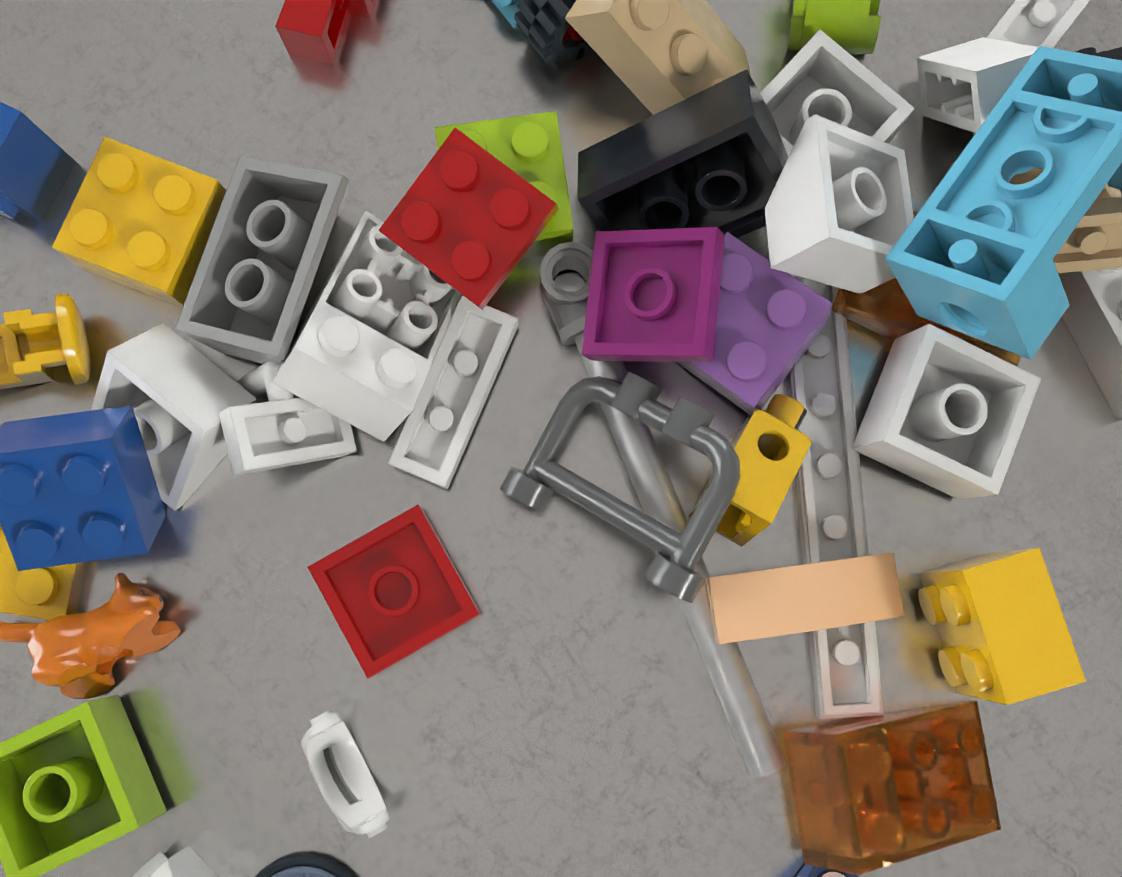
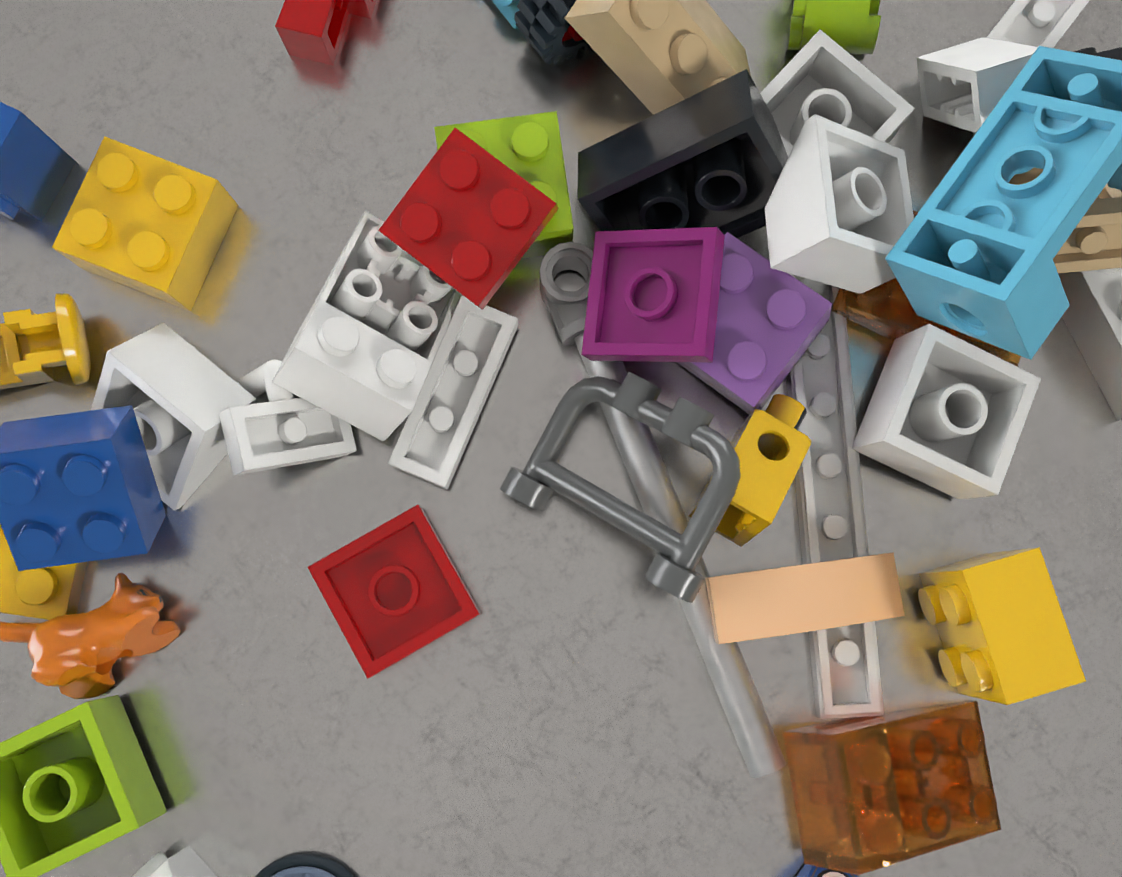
(261, 259): light grey slope -> none
(368, 812): white helmet -> none

